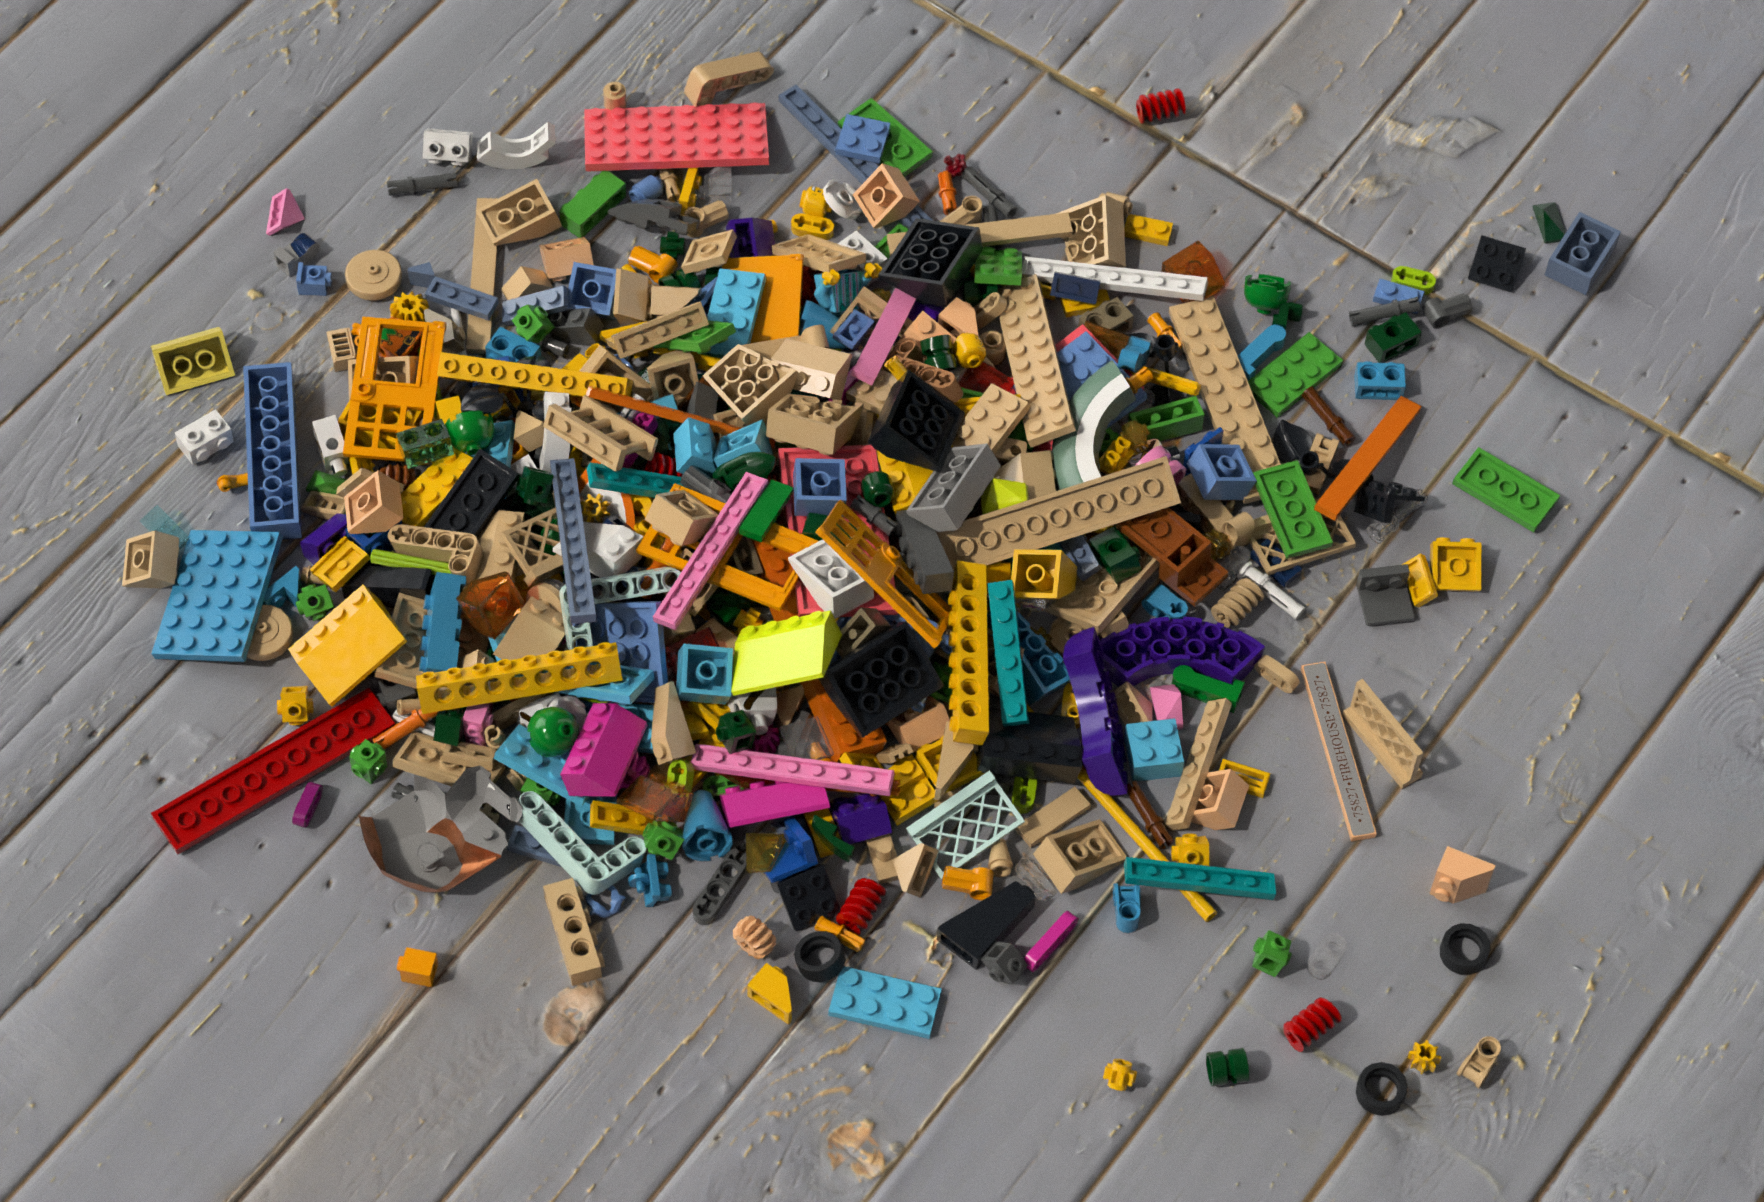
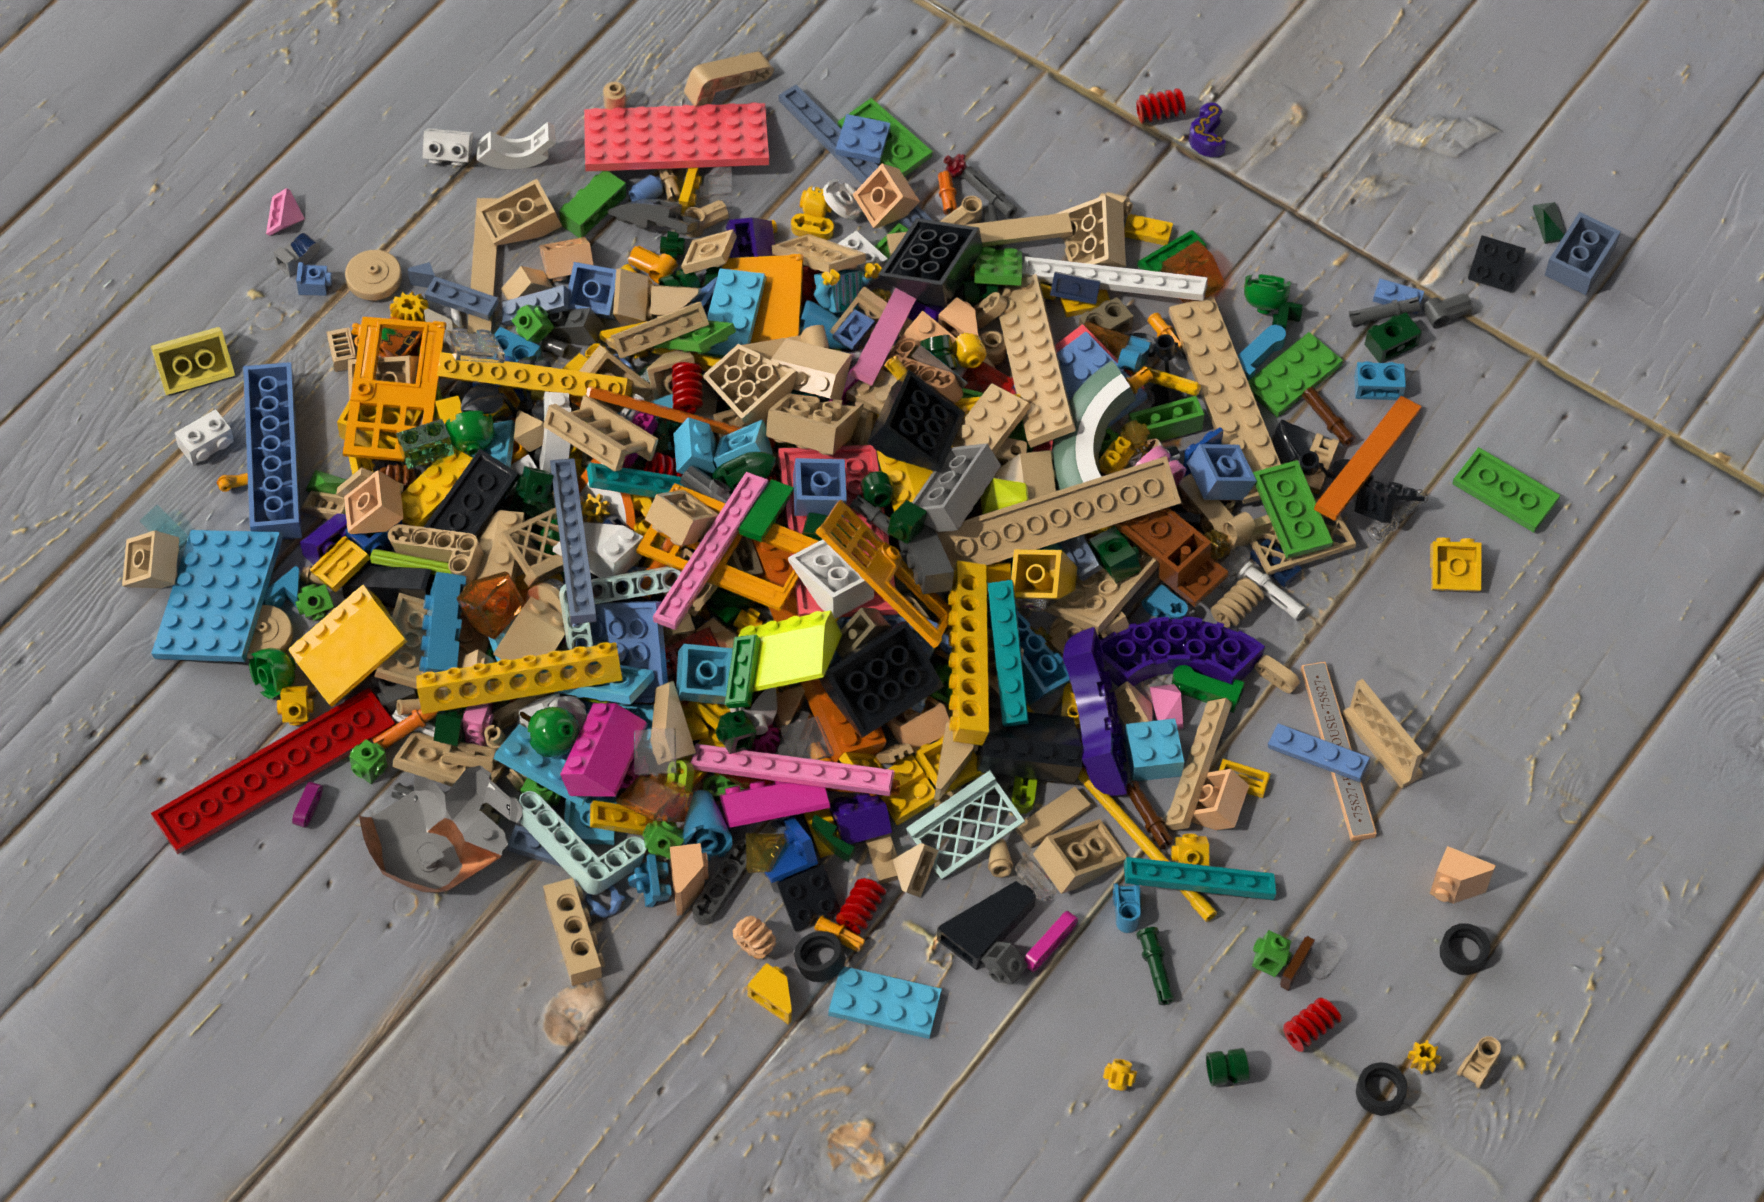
(272, 670): none -> green cylinder
(330, 445): white torso -> none
(418, 967): light orange brick -> none
(421, 184): dark grey pin -> none
(474, 346): none -> clear plate
(655, 751): none -> clear piece
(687, 387): none -> red piece
(688, 873): none -> light nougat slope
(742, 671): none -> green tile
(907, 522): none -> dark green brick
(924, 356): none -> flat silver sticker
(975, 882): light orange piece -> none
(1154, 261): none -> green tile
(1154, 955): none -> dark green pin
(1202, 128): none -> dark purple animal
(1297, 962): none -> reddish brown tile
(1319, 752): none -> medium blue plate
(1385, 595): dark grey bracket -> none
(1414, 278): lime beam -> none
(1420, 581): yellow plate -> none

